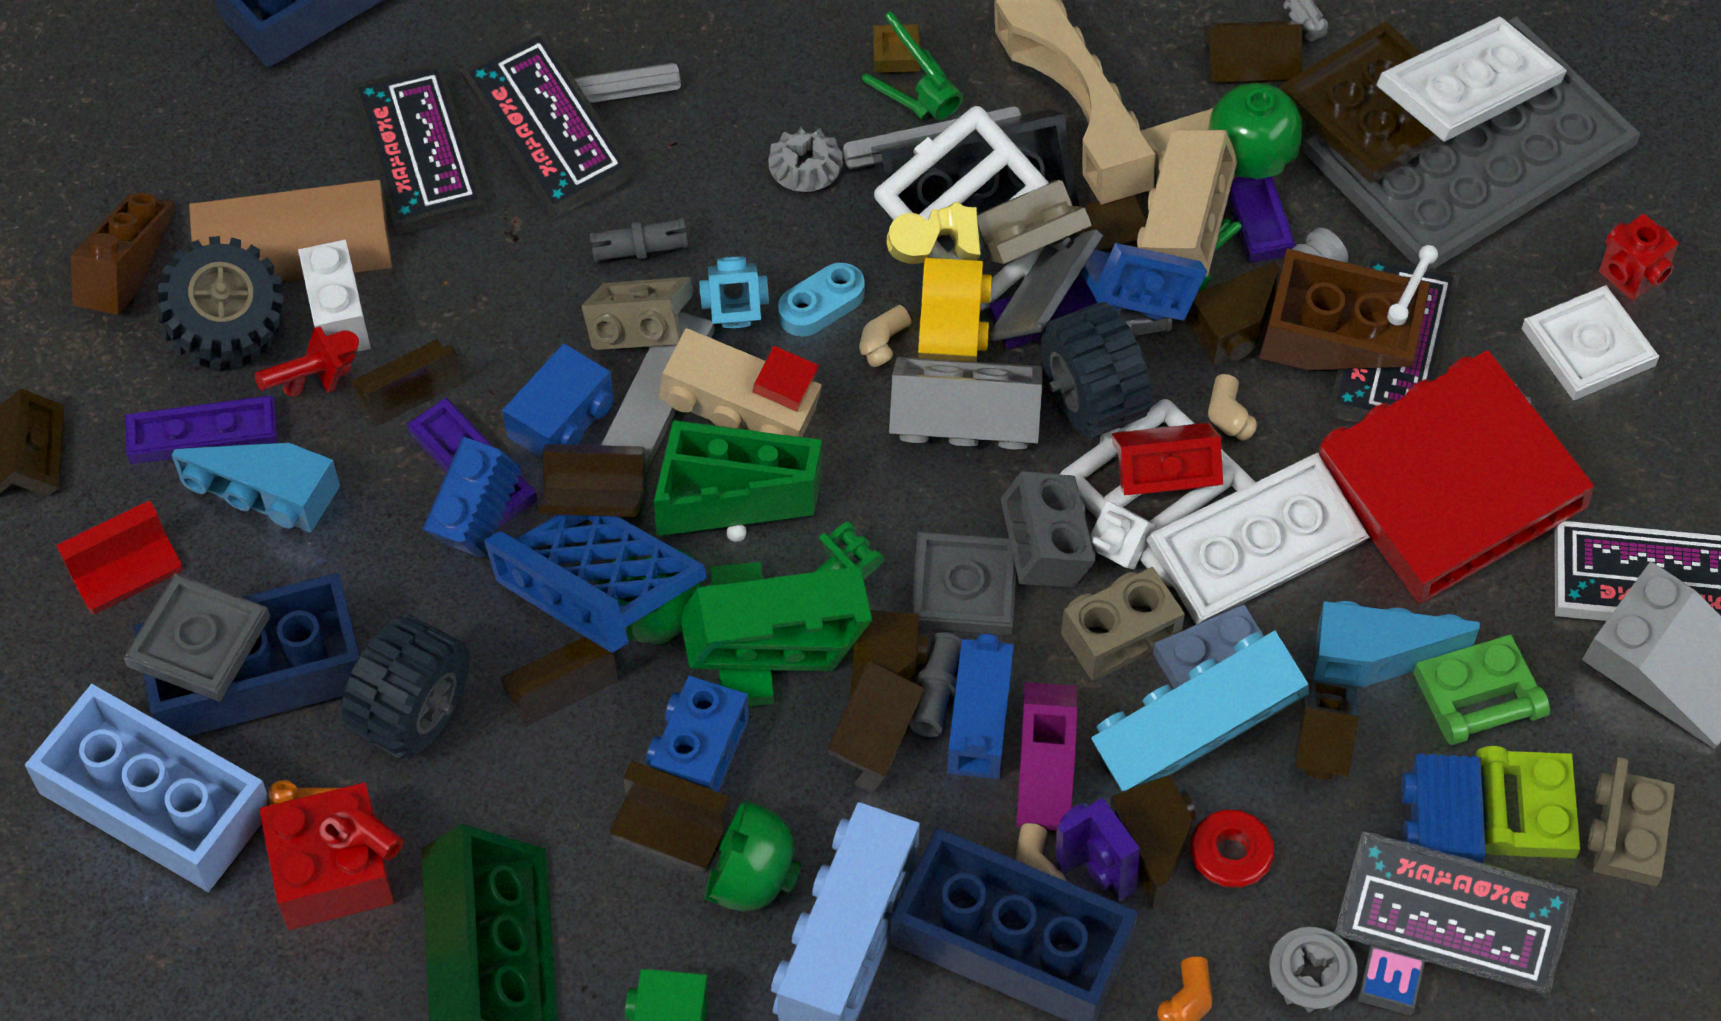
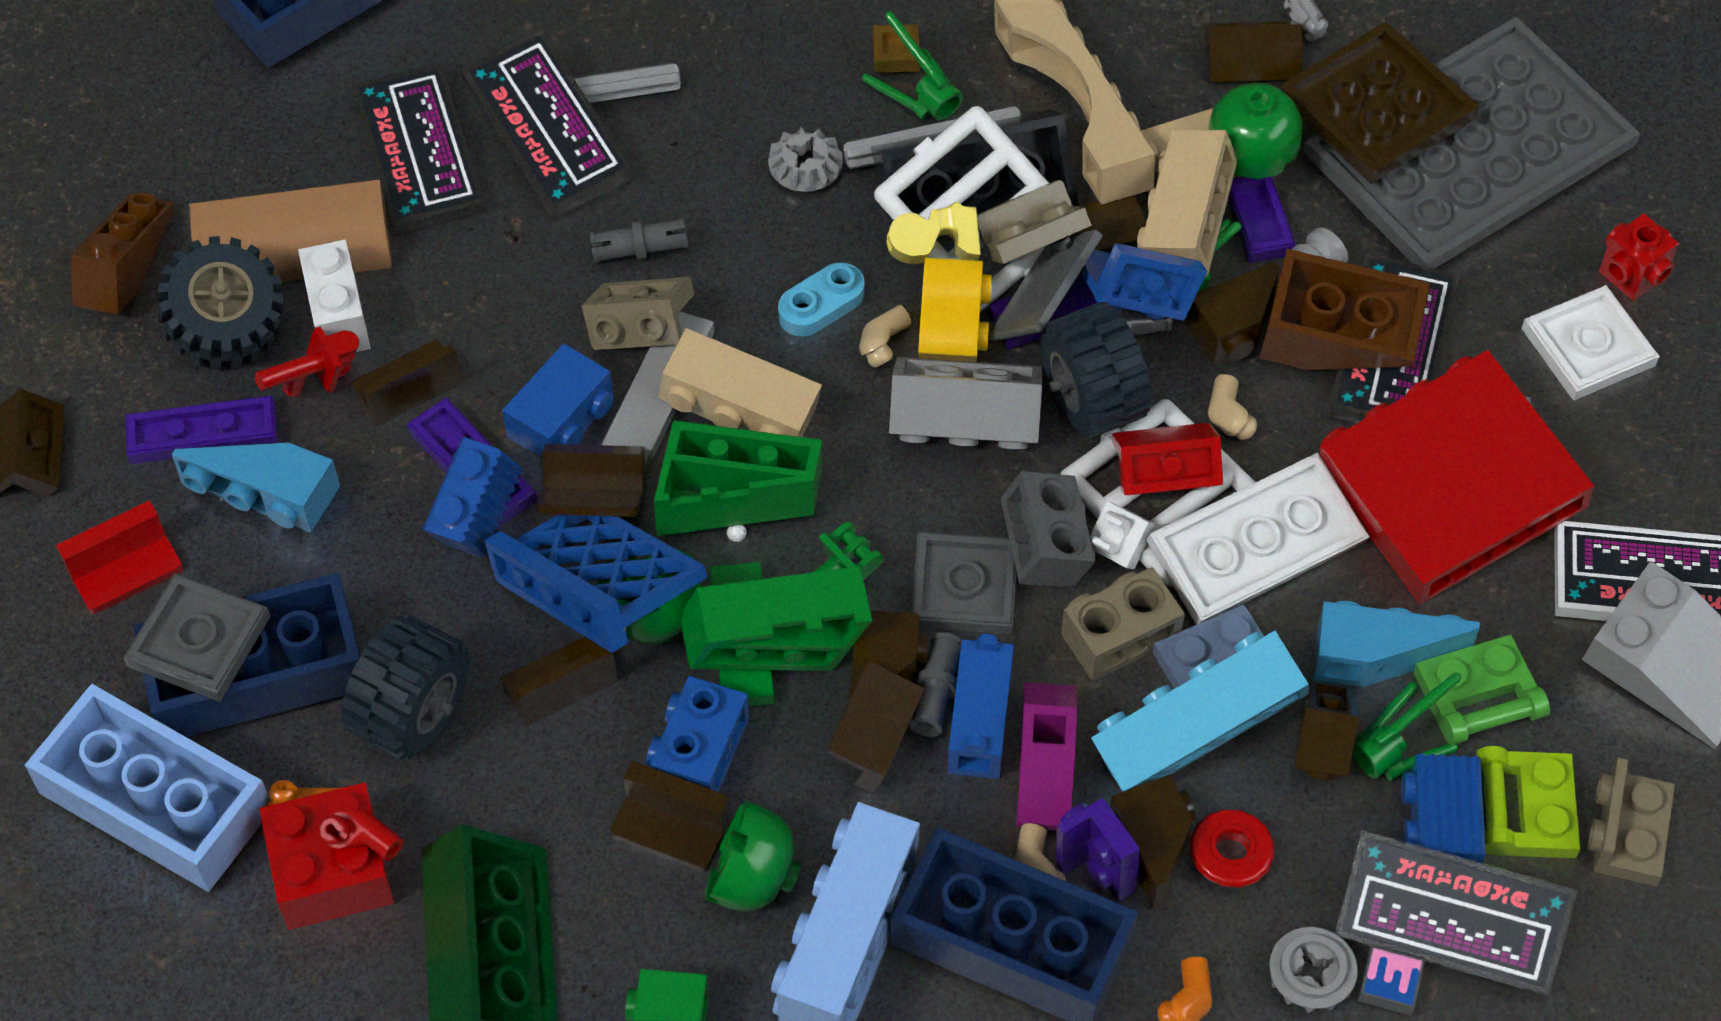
(734, 310): medium azure brick -> none
(785, 378): red tile -> none
(1381, 745): none -> green plant
(1398, 312): white hinge -> none
(1471, 78): white tile -> none

